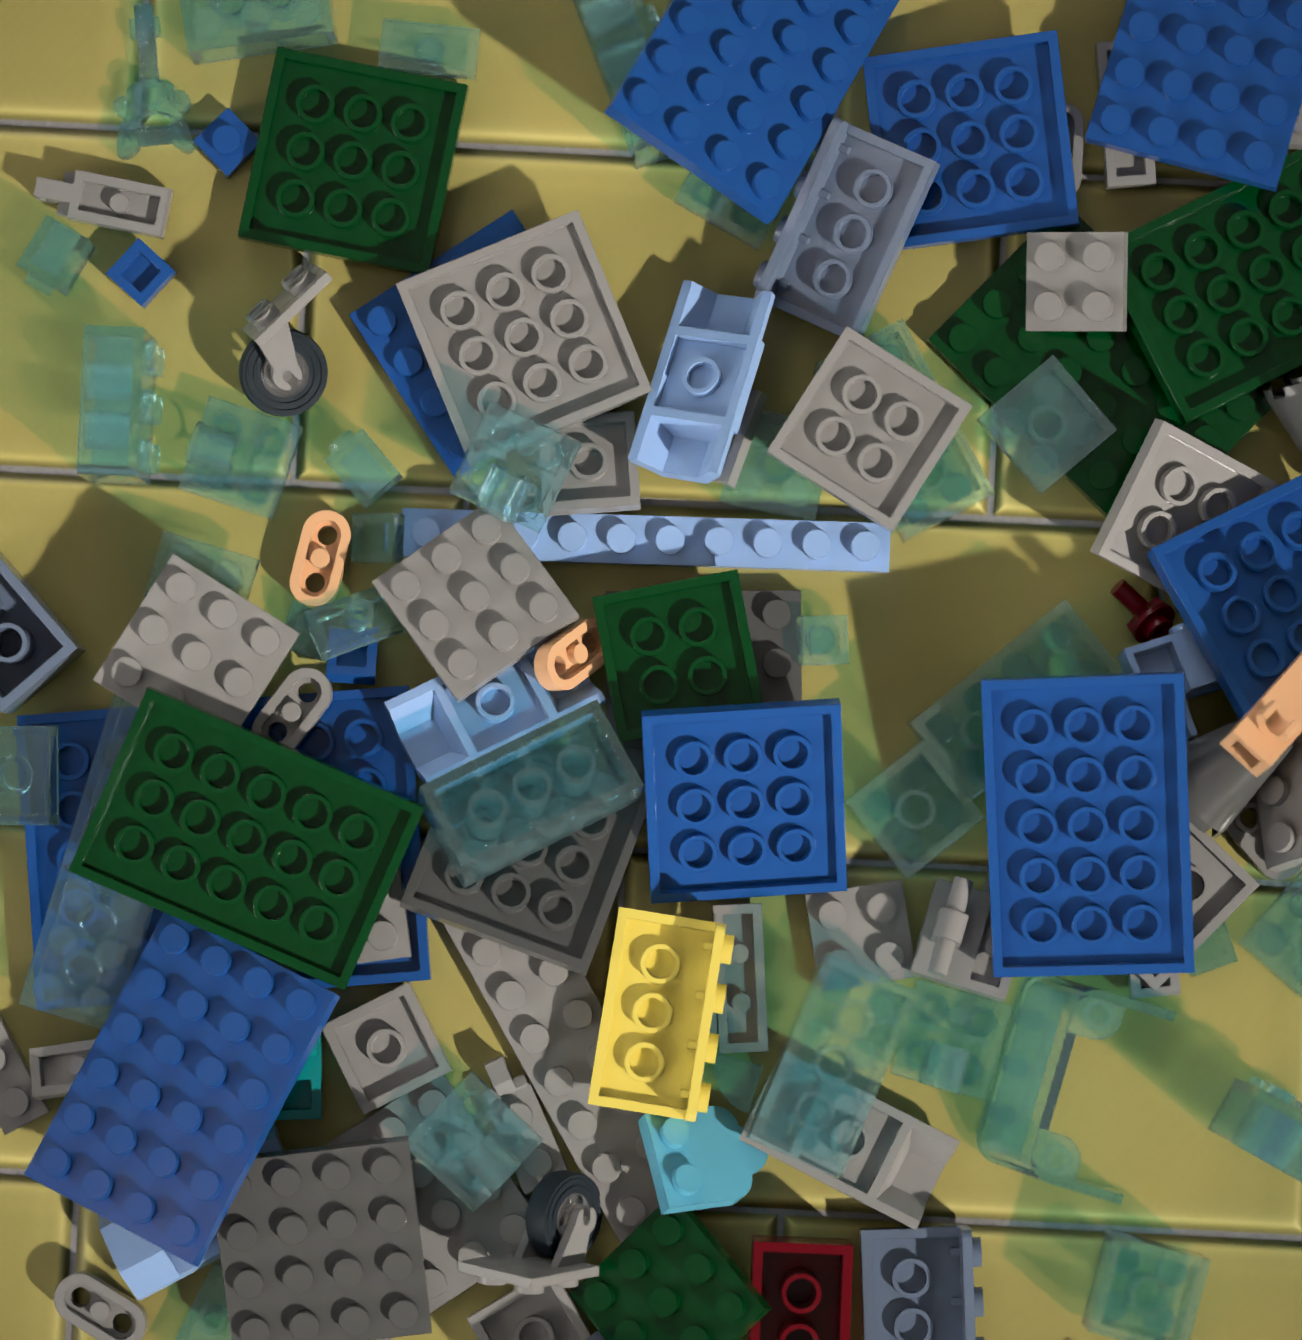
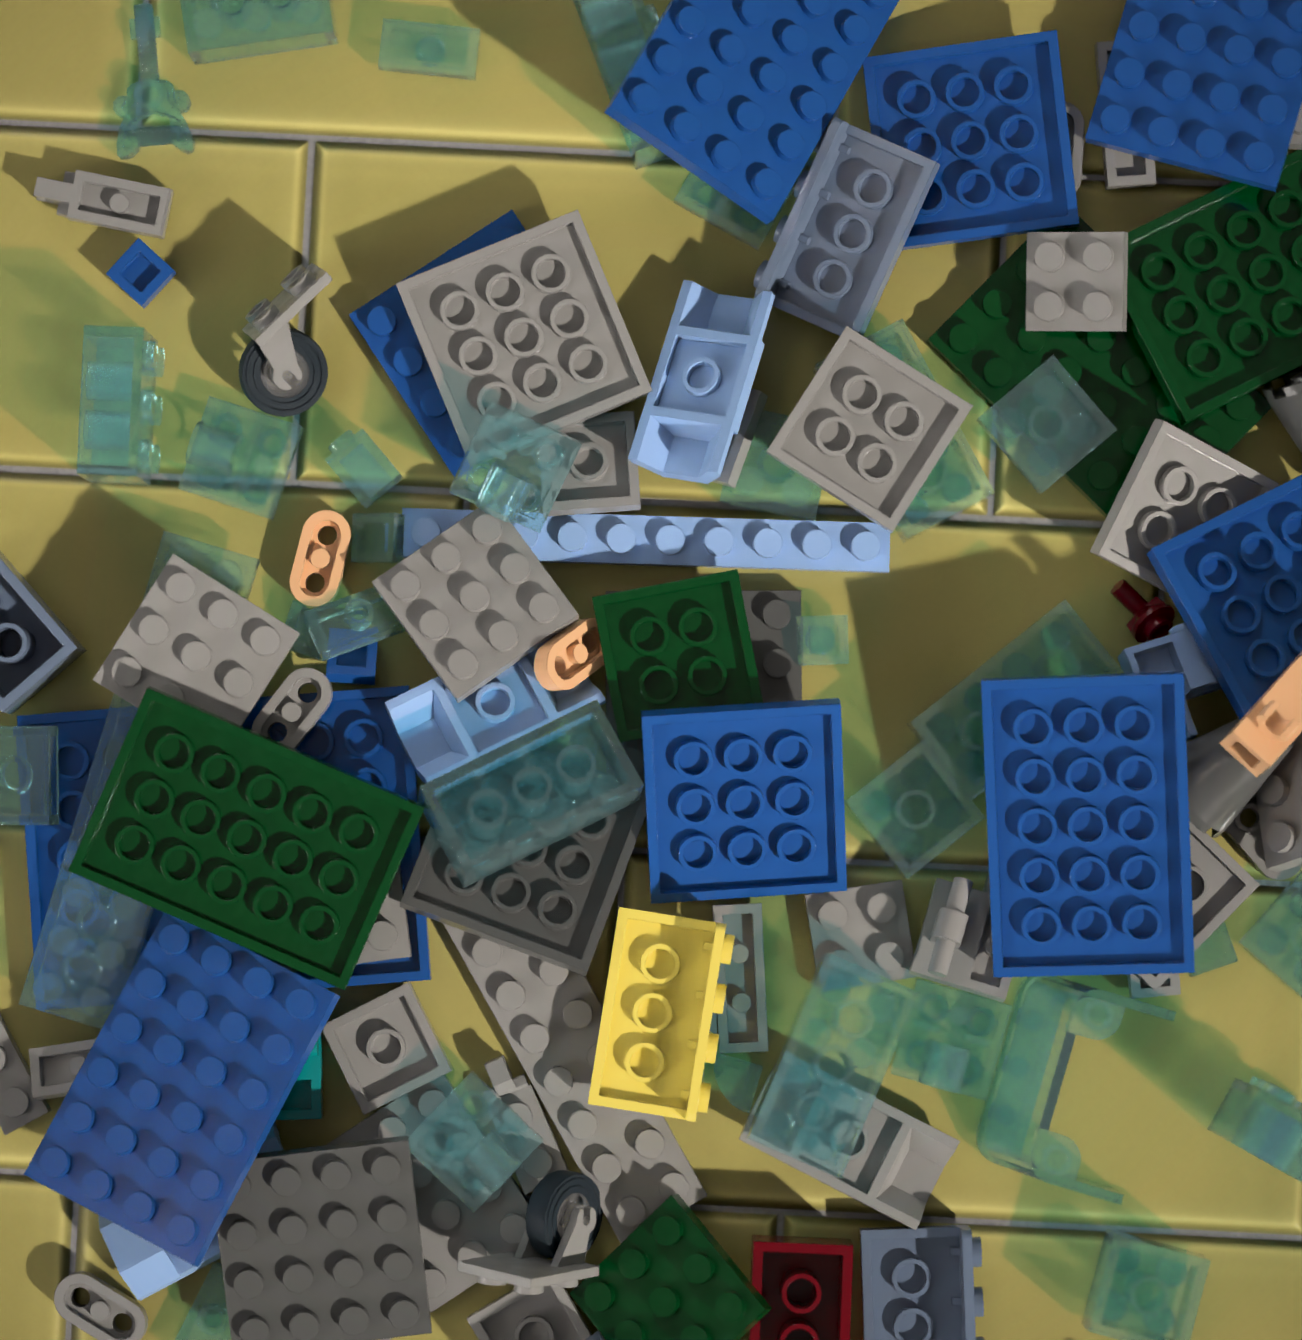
(55, 257): clear light blue brick -> none
(227, 142): blue plate -> none
(353, 161): dark green plate -> none
(698, 1161): medium azure plate -> none

